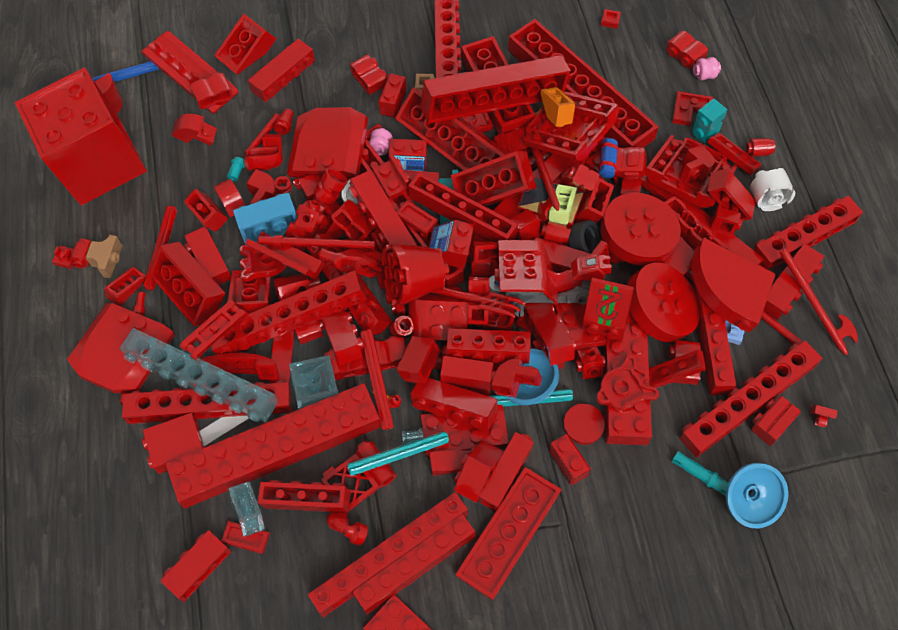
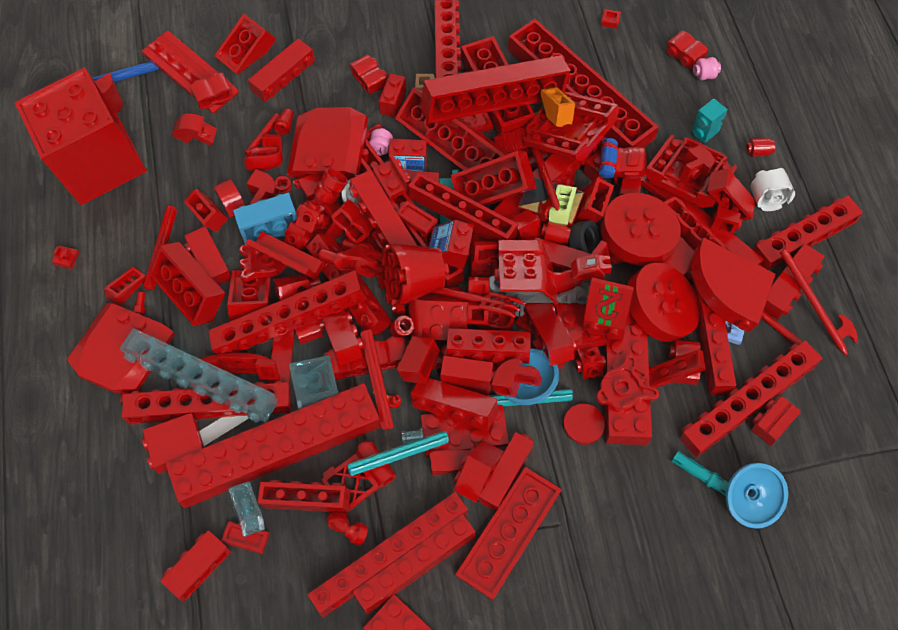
(79, 253): red brick -> none
(105, 255): medium nougat brick -> none
(213, 329): red plate -> none
(235, 169): teal pin -> none
(280, 240): red bar -> none
(569, 459): red brick -> none
(580, 177): red brick -> none
(687, 104): red tile -> none
(734, 153): red tile -> none
(822, 415): red tile -> none

